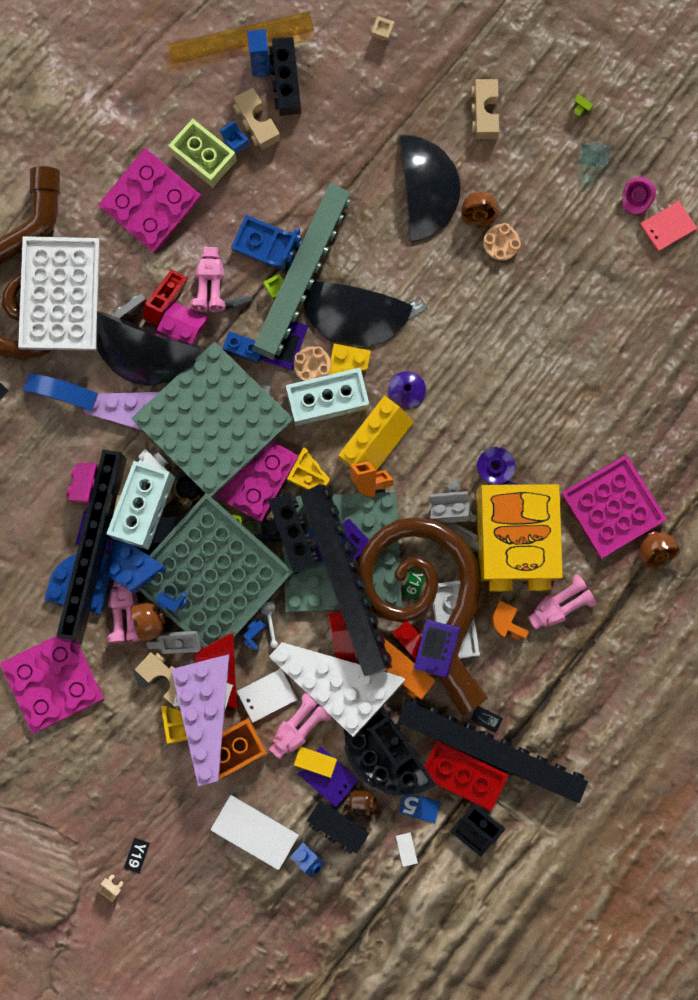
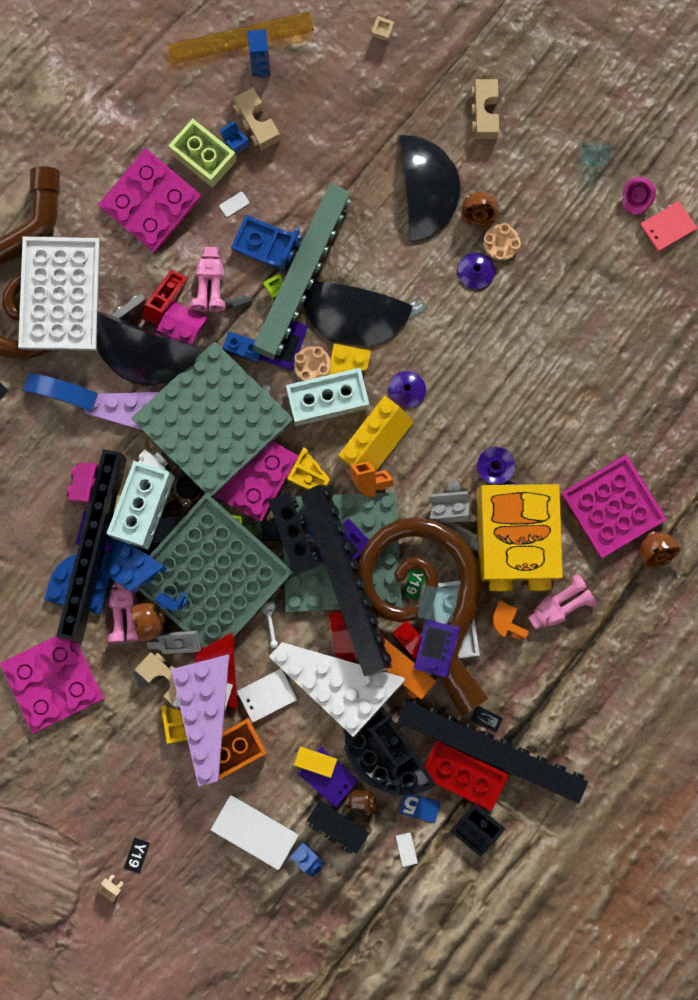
(234, 204): none -> white sticker
(254, 629): blue bracket -> none
(285, 49): black brick -> none
(288, 737): bright pink piece -> none
(436, 603): none -> clear light blue piece
(474, 279): none -> dark purple dish
(583, 104): lime tile -> none

